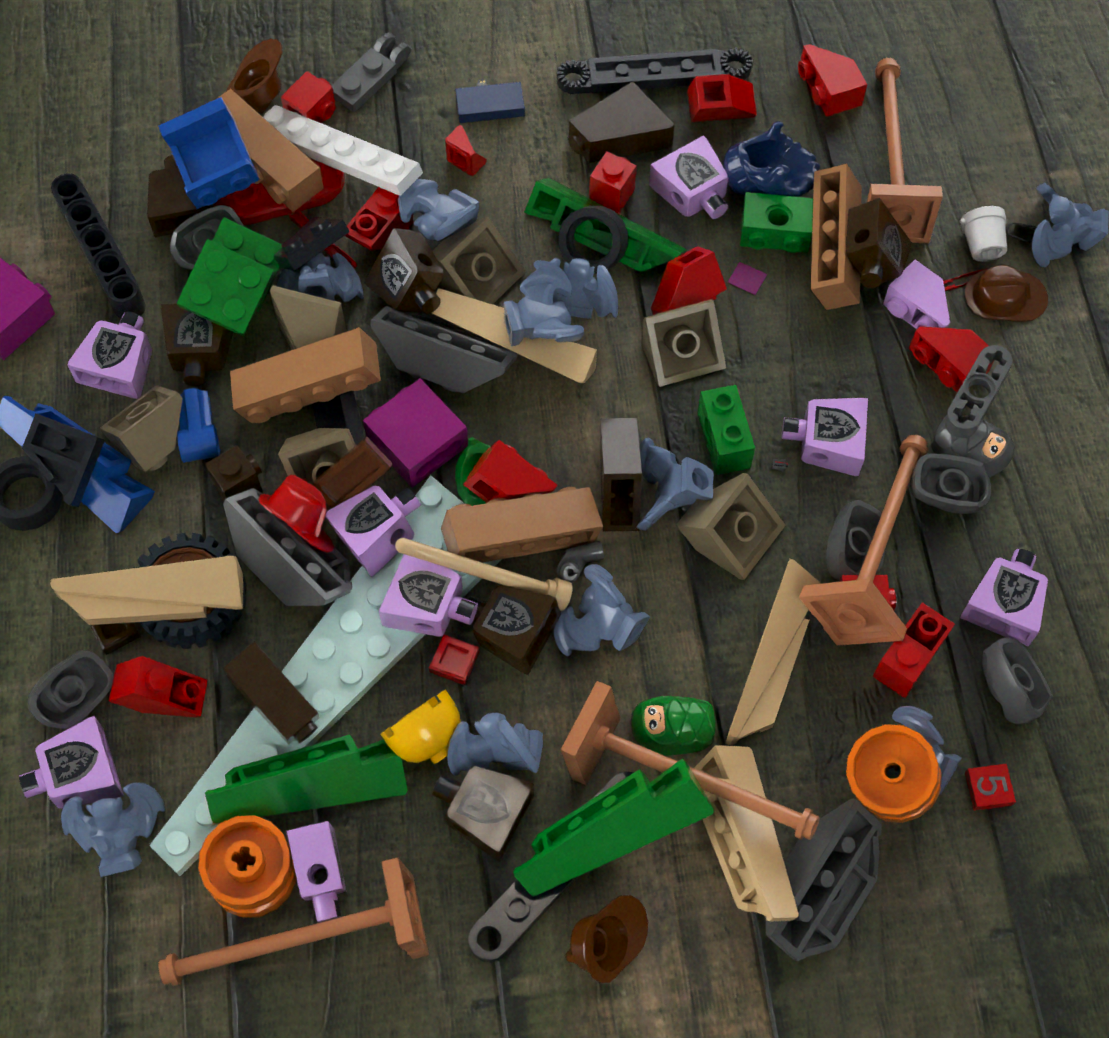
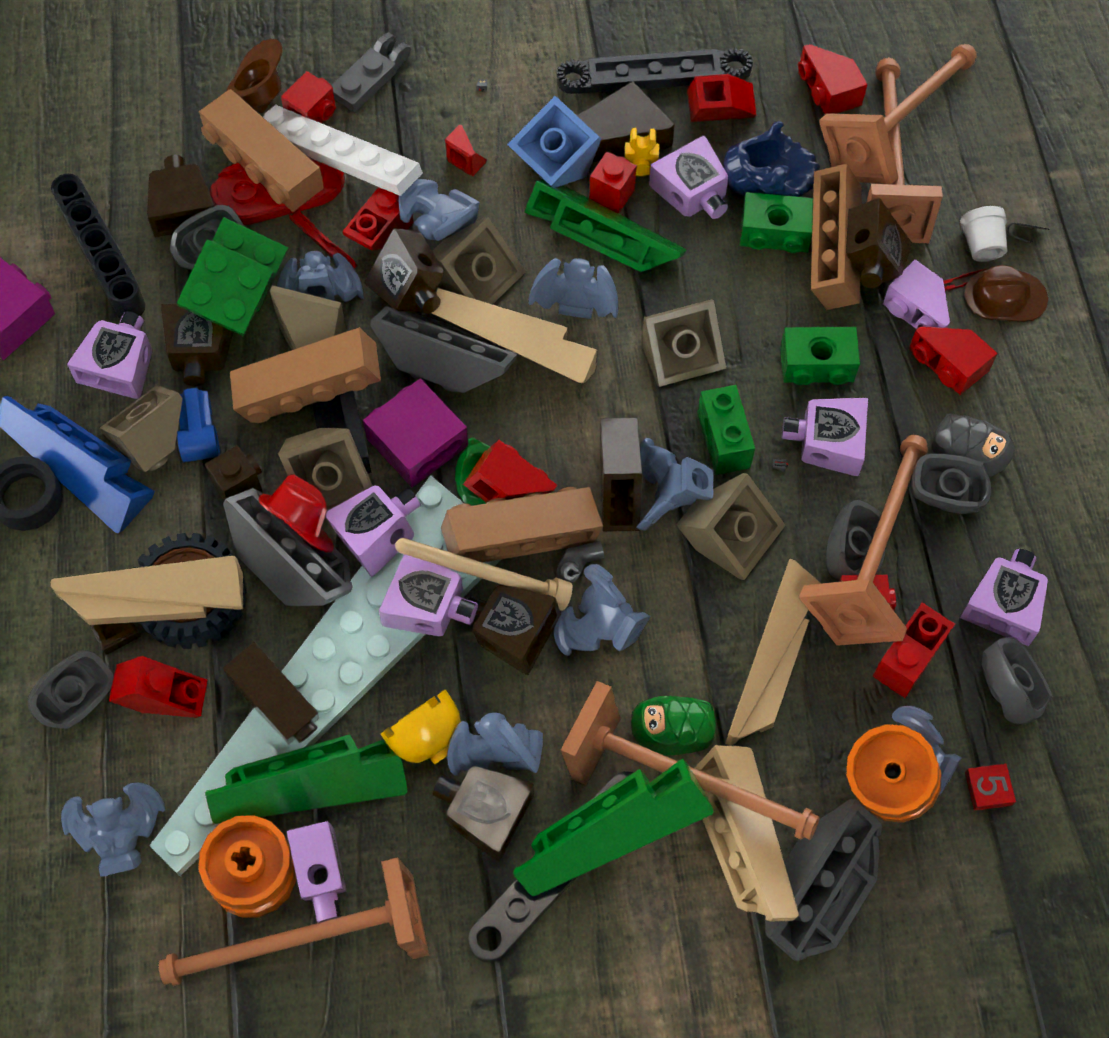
(63, 455): black wing -> none
(74, 765): lavender torso -> none
(209, 153): blue panel -> none
(310, 241): black wing -> none
(352, 473): reddish brown tile -> none
(454, 659): red tile -> none
(490, 102): dark blue tile -> none
(537, 313): sand blue animal -> none
(557, 144): none -> medium blue slope
(601, 213): black tyre -> none
(609, 938): reddish brown piece -> none
(642, 151): none -> yellow plate
(689, 280): red slope -> none
(747, 278): magenta sticker -> none
(834, 344): none -> green brick
(864, 139): none -> nougat tile
(978, 406): dark grey beam -> none
(1072, 225): sand blue animal -> none

